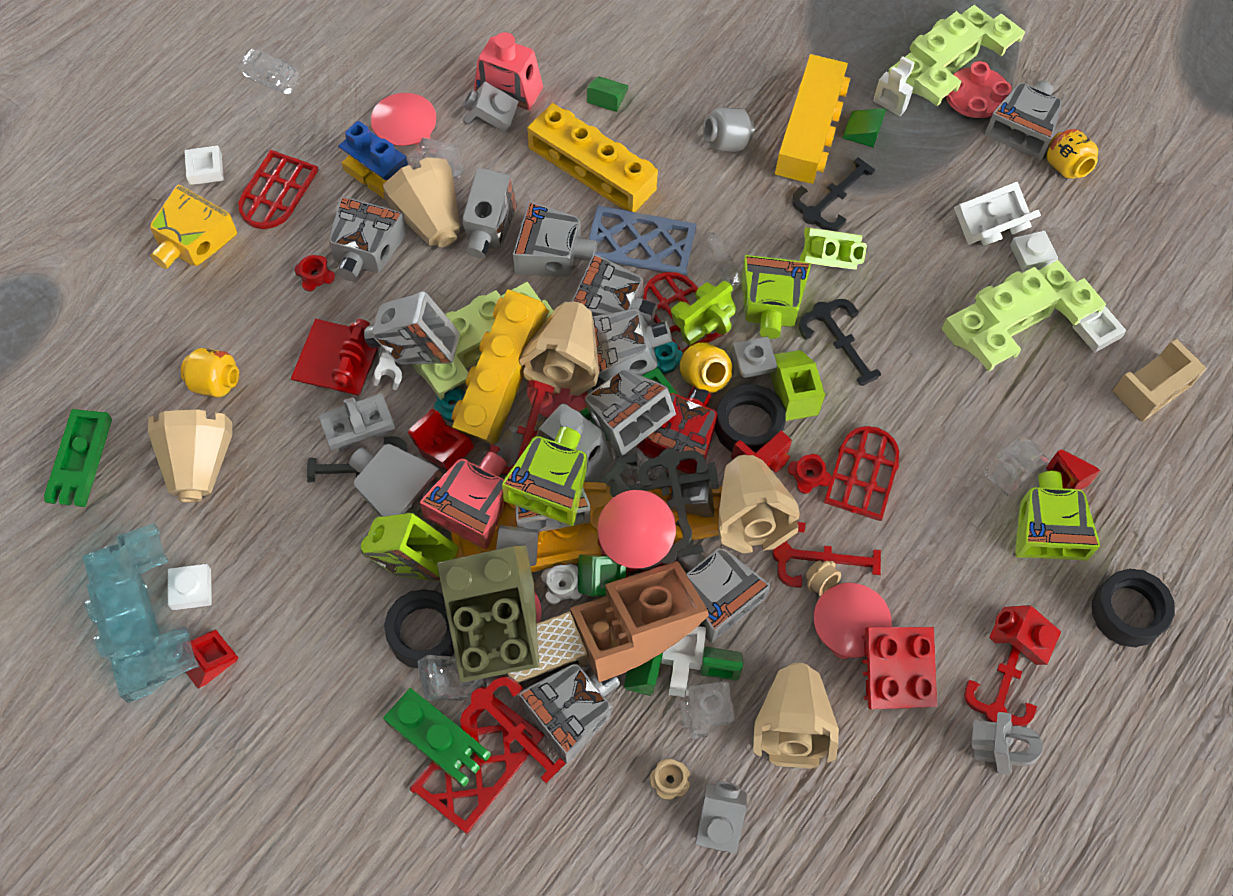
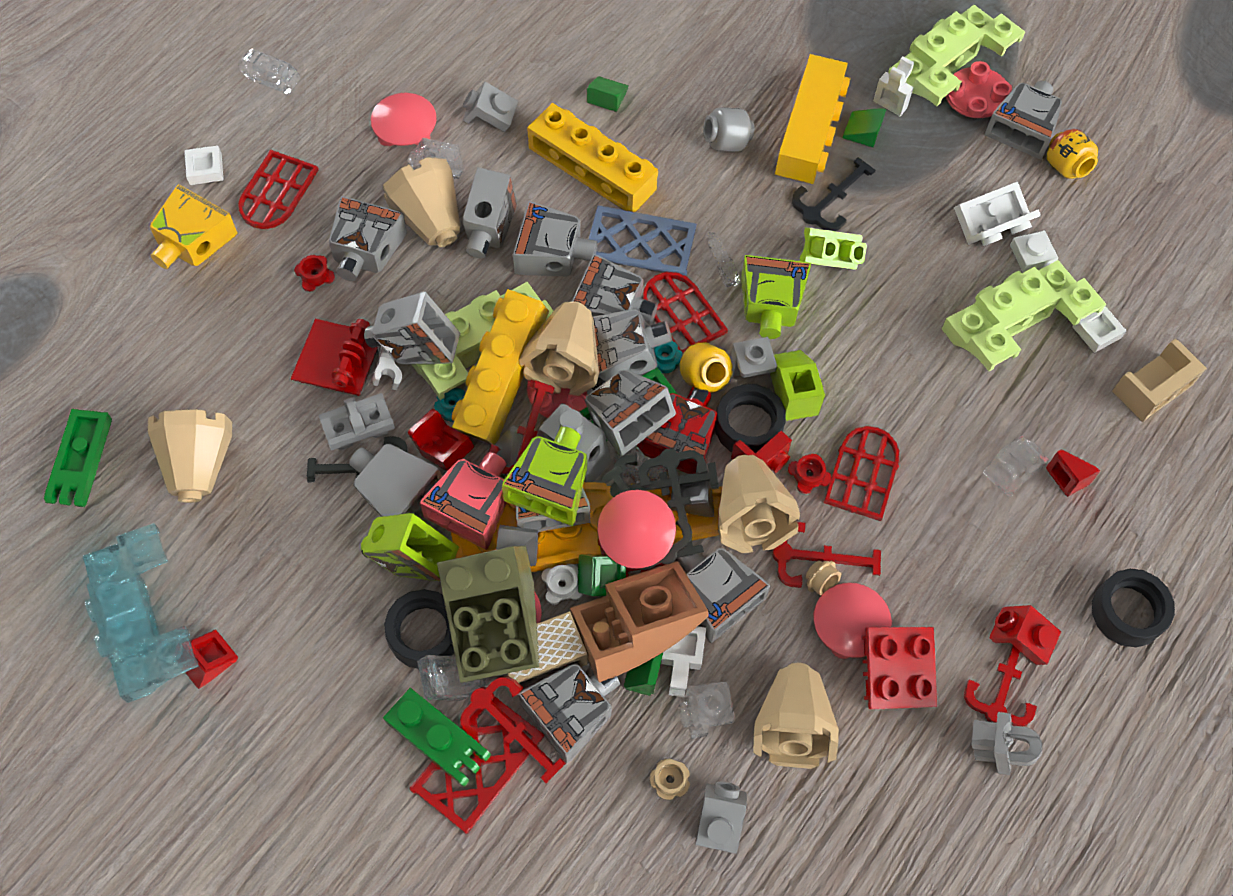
(189, 587): white plate -> none
(209, 372): yellow head -> none
(370, 157): blue hips -> none
(510, 69): coral torso -> none
(708, 313): lime hips -> none
(721, 663): green slope -> none
(821, 312): black piece -> none
(1055, 522): lime torso -> none

